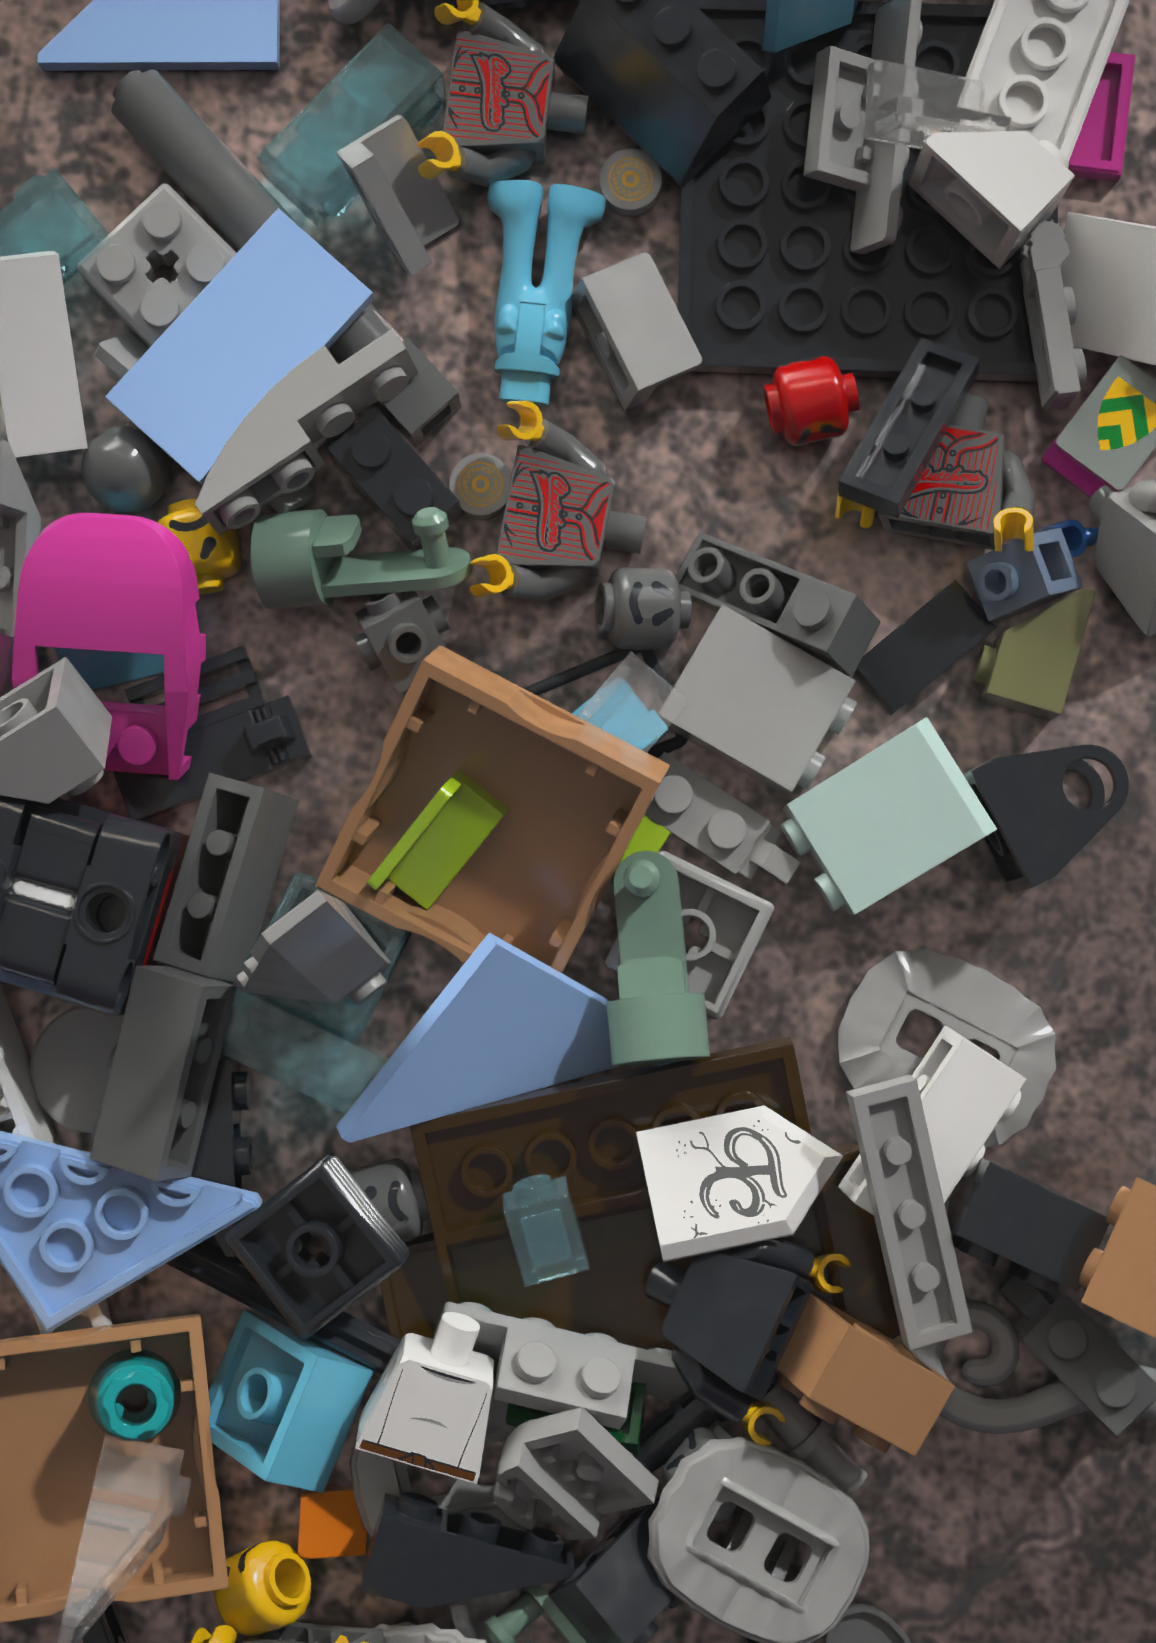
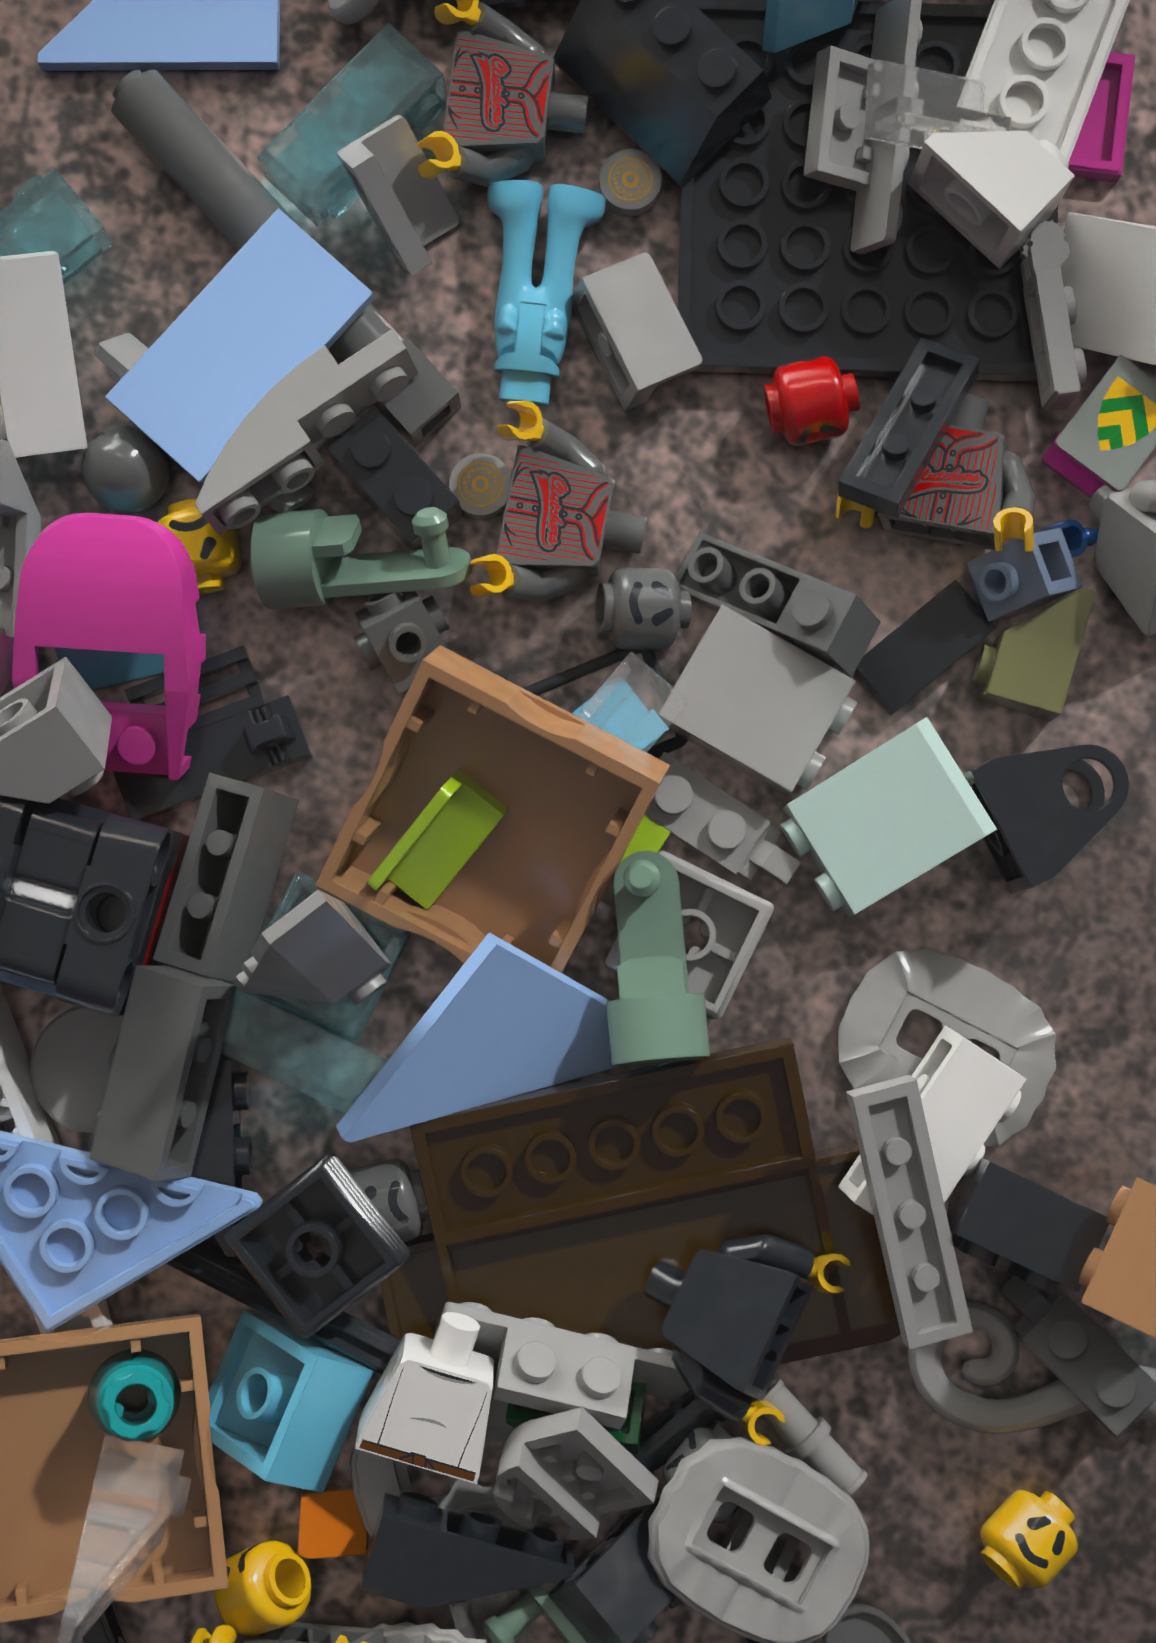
(155, 234): light grey brick -> none
(544, 1229): clear light blue brick -> none
(731, 1180): white tile -> none
(861, 1378): medium nougat brick -> none
(1028, 1539): none -> yellow head

